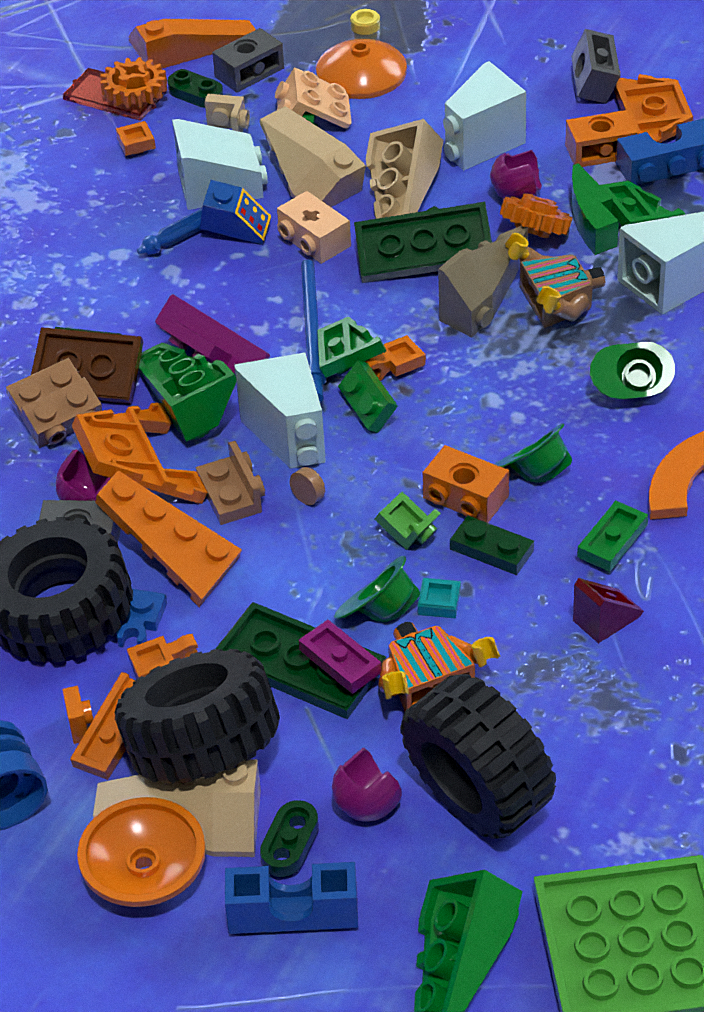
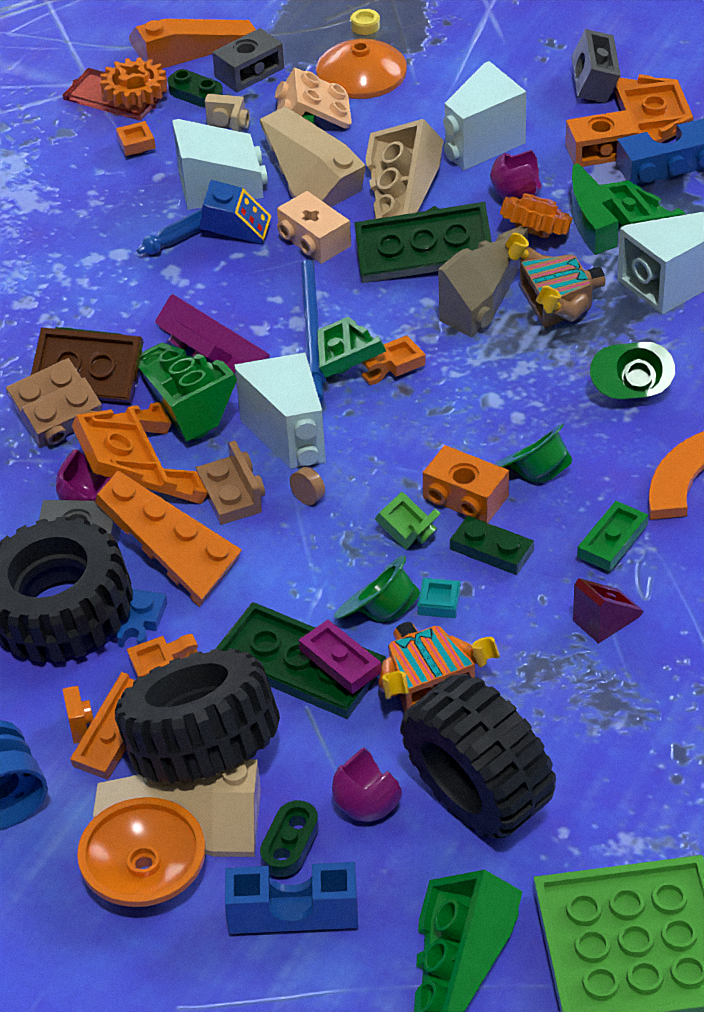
(367, 396): green plate -> none

